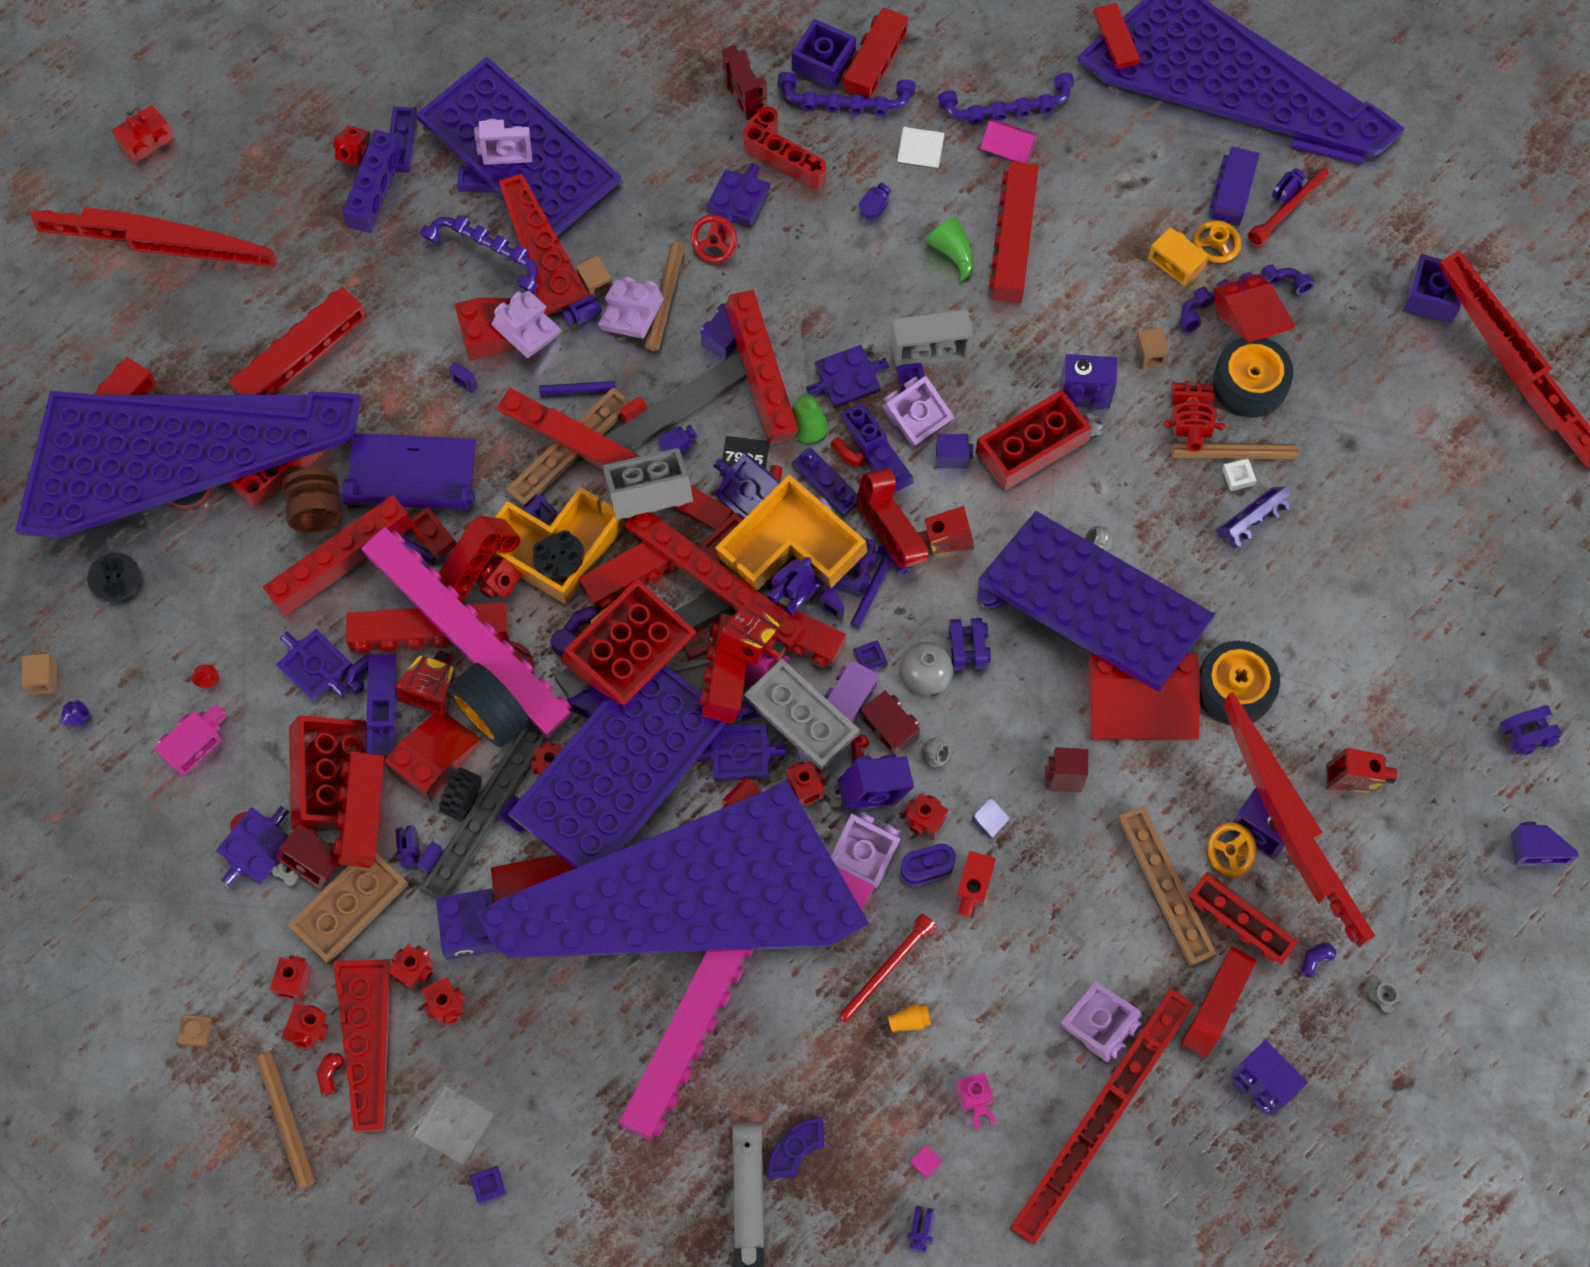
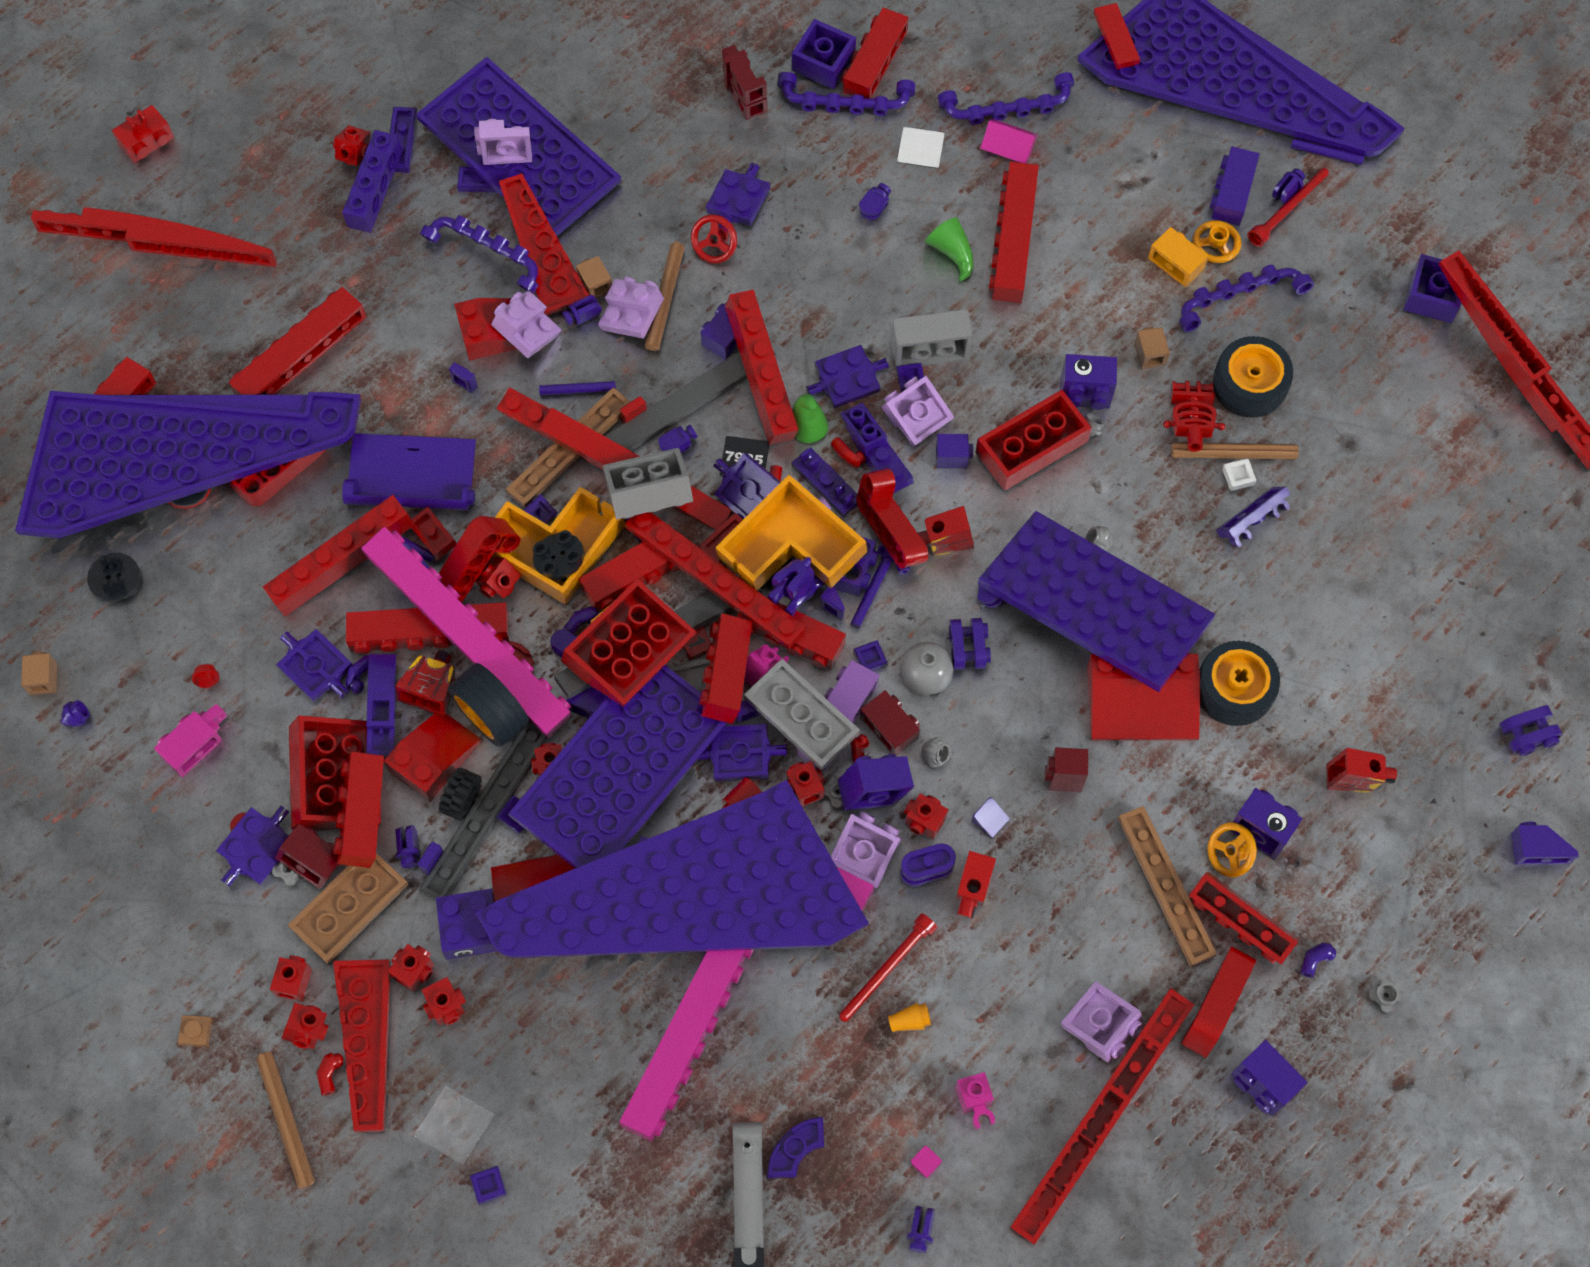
(312, 500): copper wheel -> none
(751, 635): red torso -> none
(762, 138): red beam -> none
(1252, 308): red slope -> none
(1294, 824): red slope -> none

